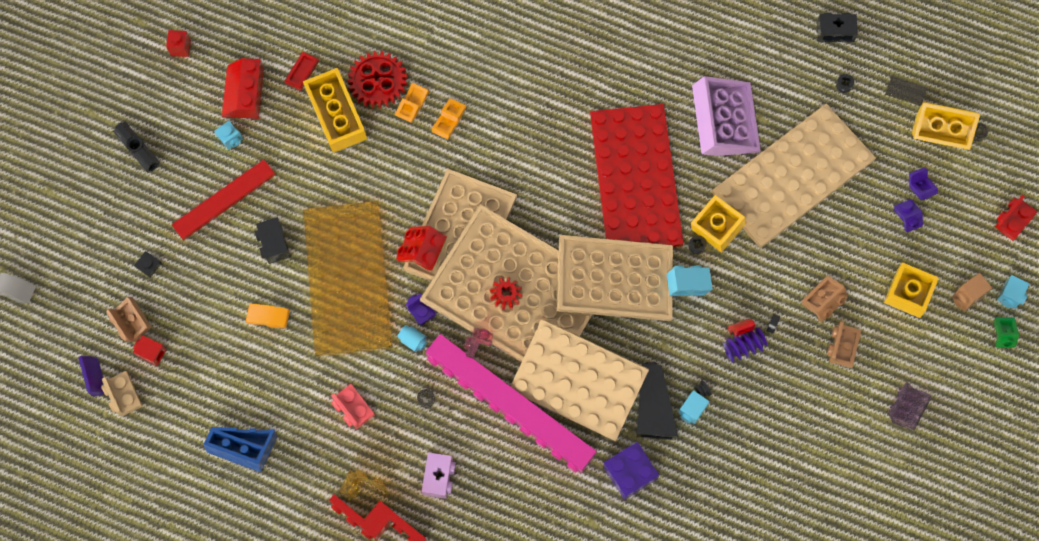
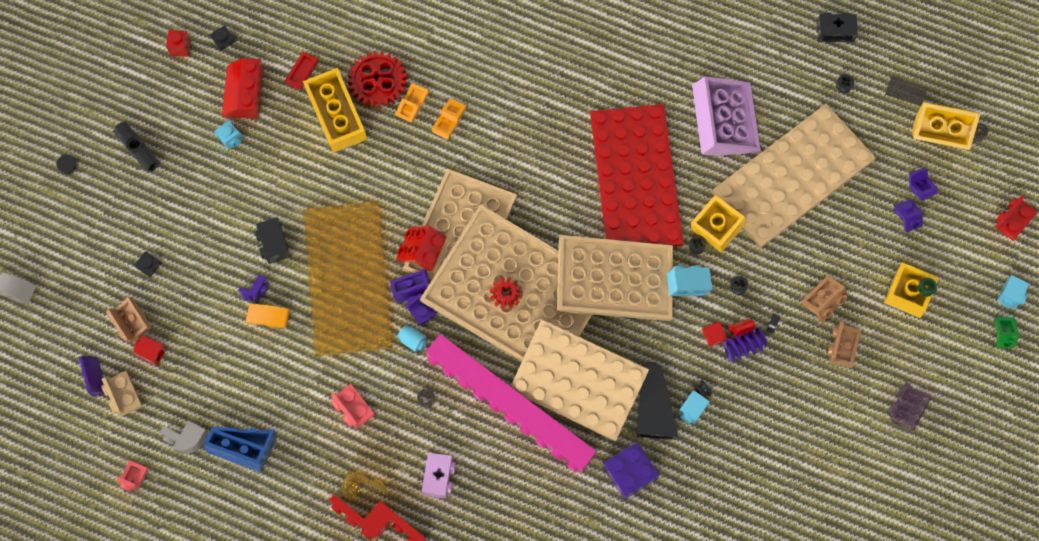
(66, 164): none -> black tile
(132, 476): none -> coral bracket
(188, 441): none -> light grey brick
(222, 38): none -> black plate
(223, 199): red tile -> none
(258, 289): none -> dark purple bracket
(410, 285): none -> dark purple slope
(478, 336): clear pink bracket -> none
(714, 334): none -> red tile
(744, 283): none -> black bush
(927, 282): none -> dark green plate
(971, 292): medium nougat brick -> none

